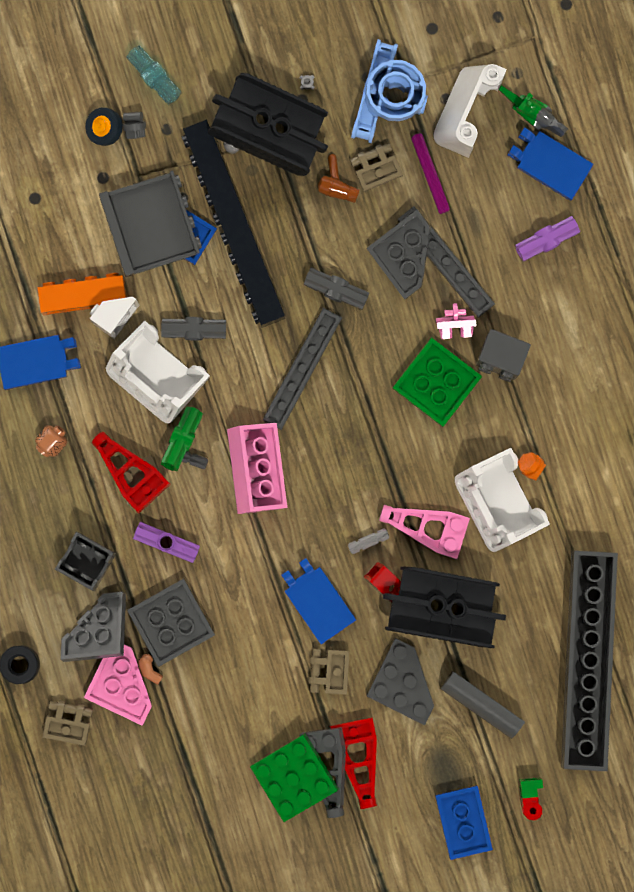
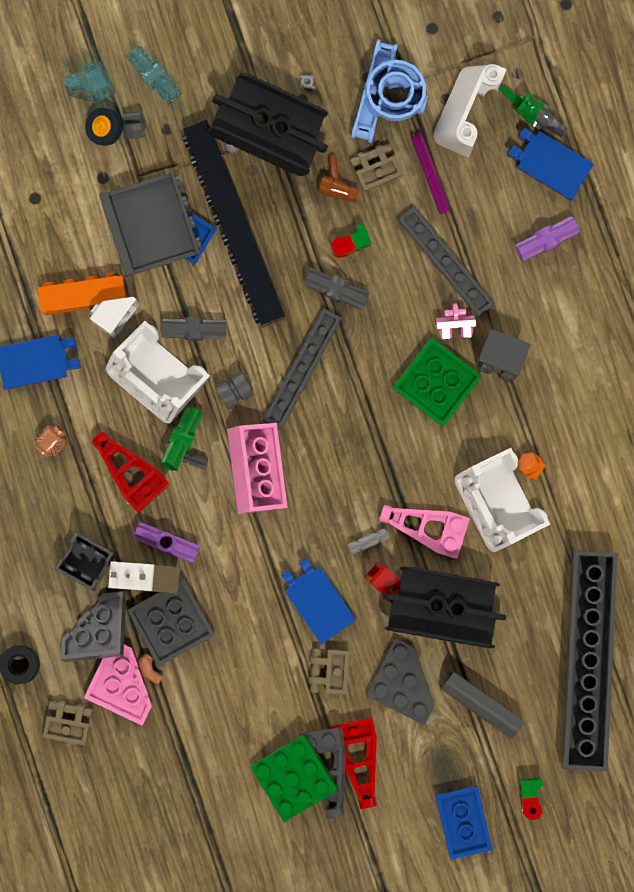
(90, 84): none -> clear light blue slope
(144, 577): none -> piece
(234, 390): none -> dark grey wheel
(353, 243): none -> leg
(404, 253): dark grey plate -> none

